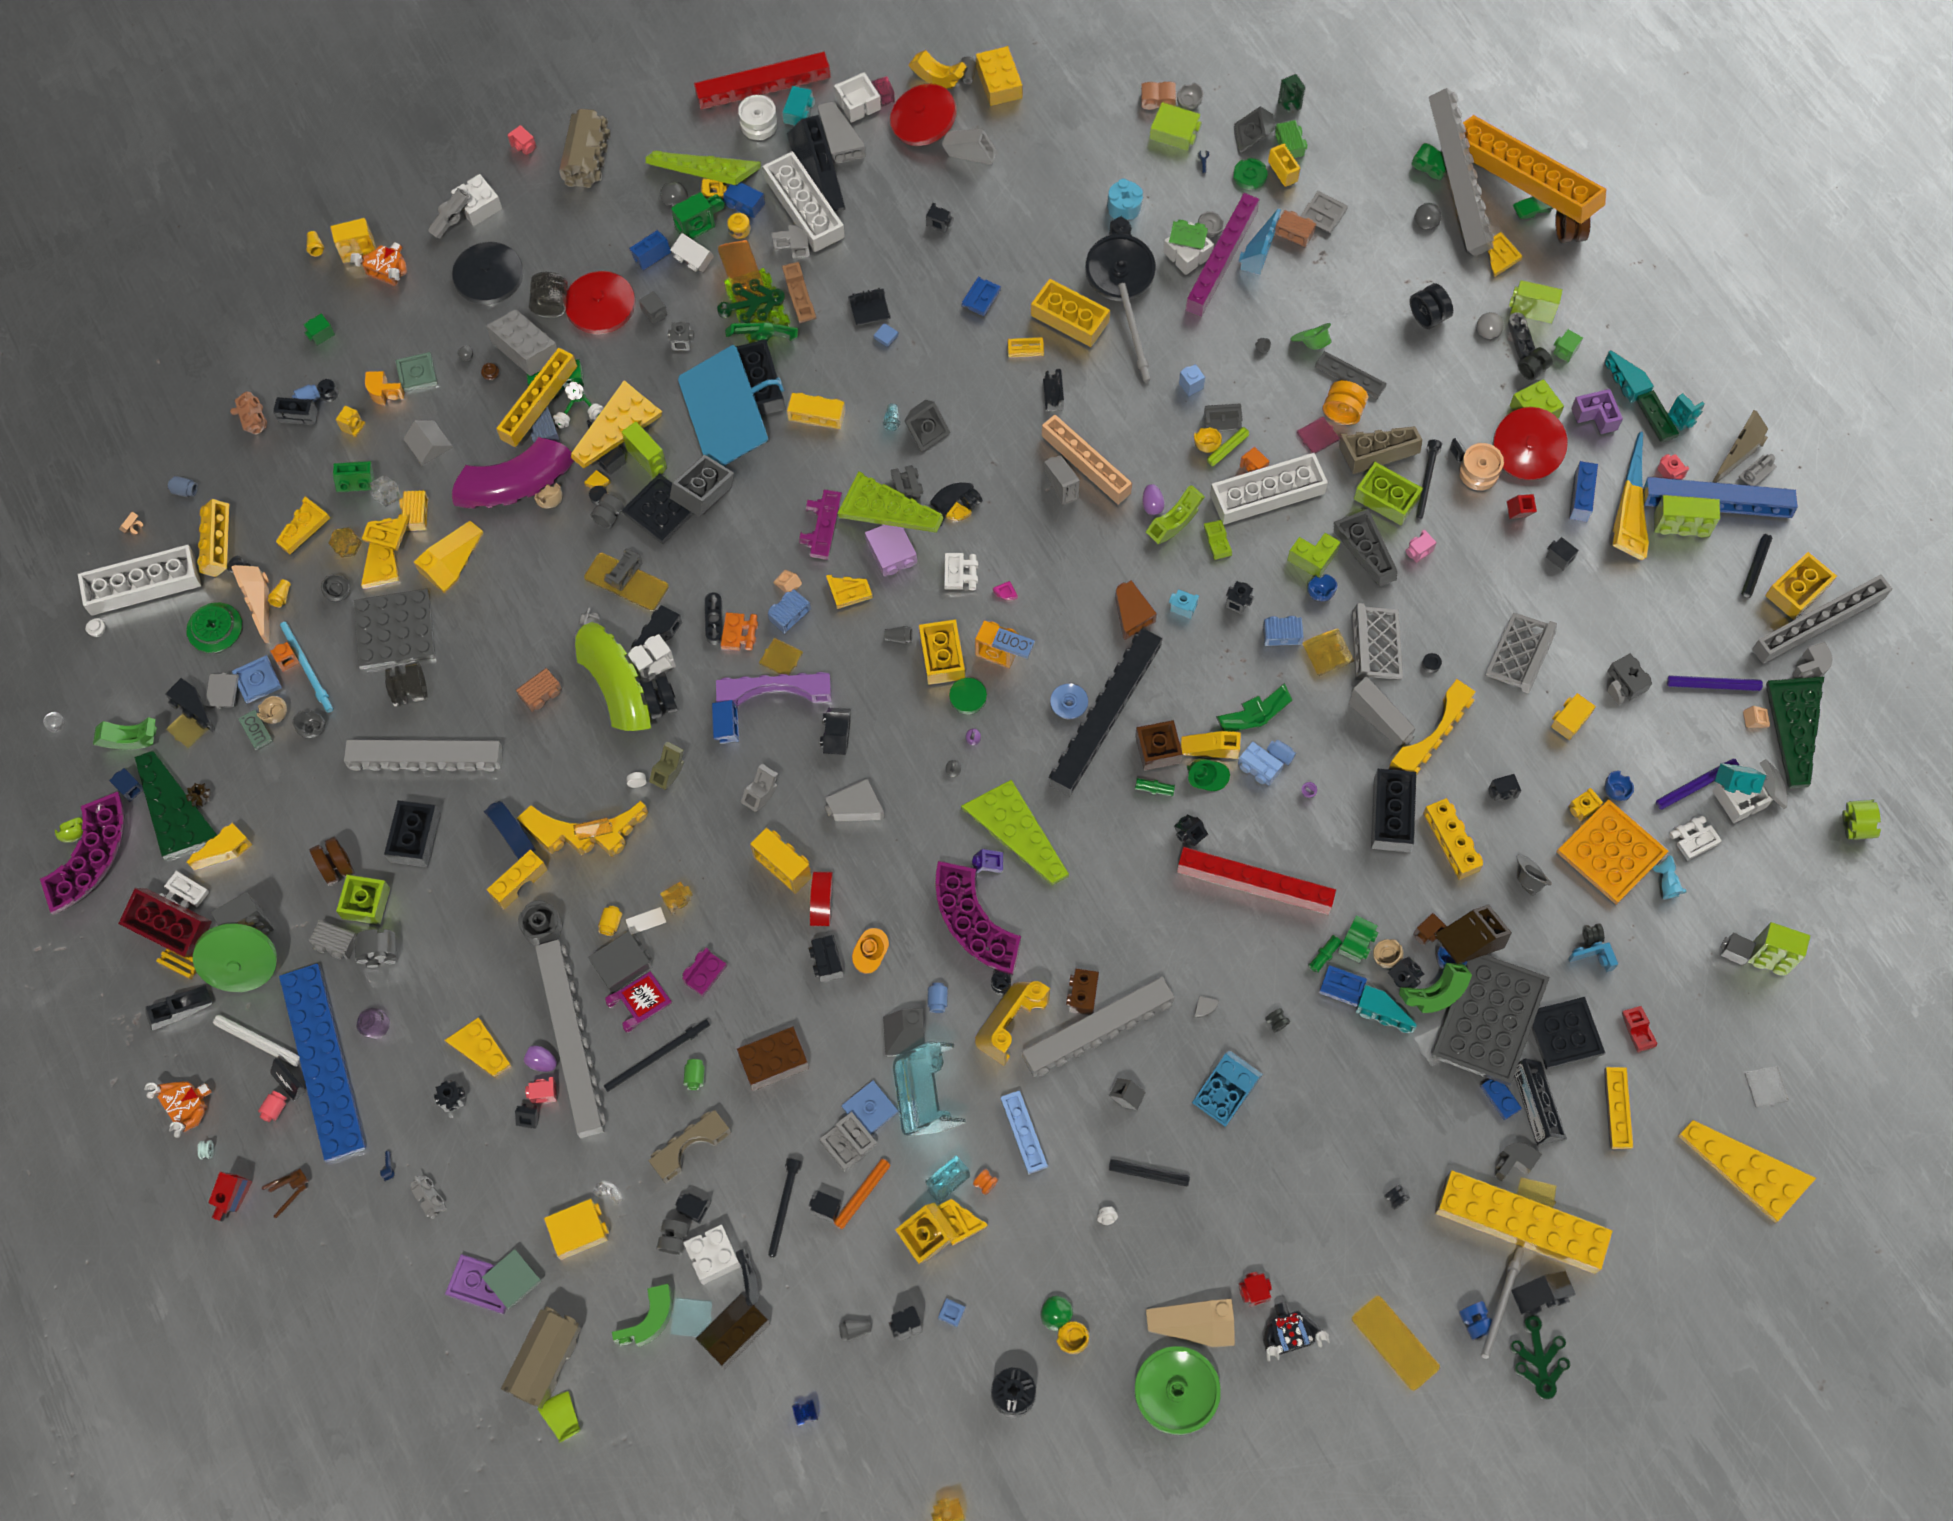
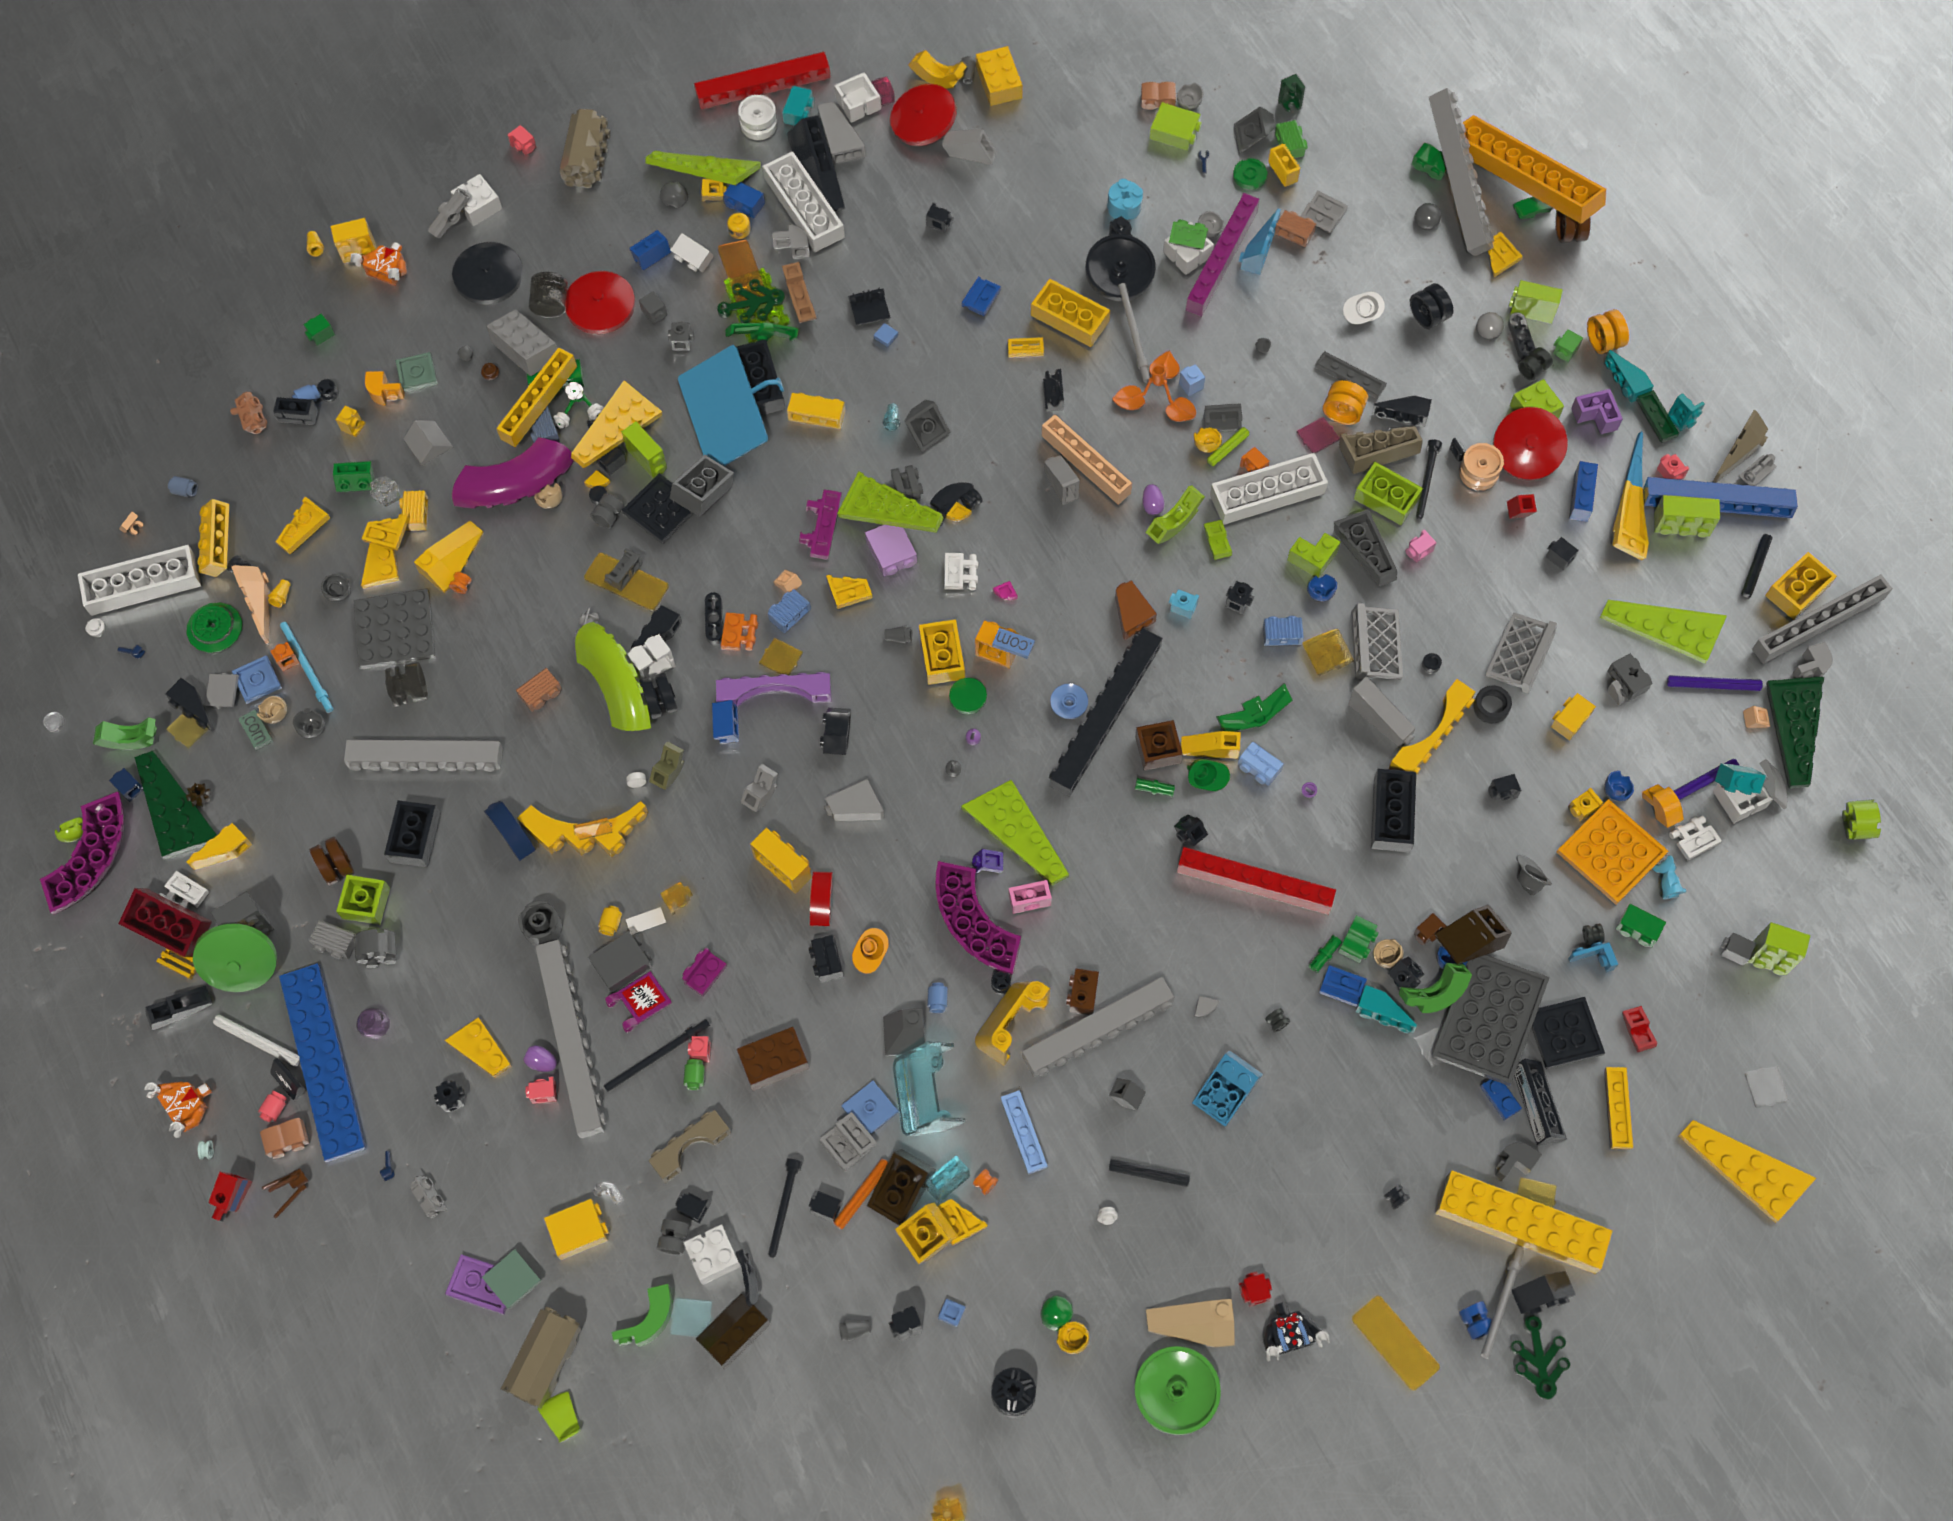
(136, 652): none -> dark blue hand
(284, 1137): none -> nougat brick
(345, 542): clear yellow brick -> none
(460, 582): none -> orange wheel
(506, 887): yellow arch -> none
(526, 1116): black tile -> none
(695, 214): green brick -> none
(700, 1048): none -> coral brick
(805, 1412): clear blue wheel -> none
(900, 1186): none -> dark brown slope
(1030, 896): none -> bright pink brick
(1161, 368): none -> orange plant
(1281, 751): medium blue brick -> none
(1314, 338): bright green piece -> none
(1363, 307): none -> white piece
(1406, 409): none -> black slope
(1453, 838): yellow brick -> none
(1495, 691): none -> black tyre
(1608, 331): none -> light orange wheel
(1640, 926): none -> green brick
(1665, 803): none -> light orange brick
(1678, 629): none -> lime wing

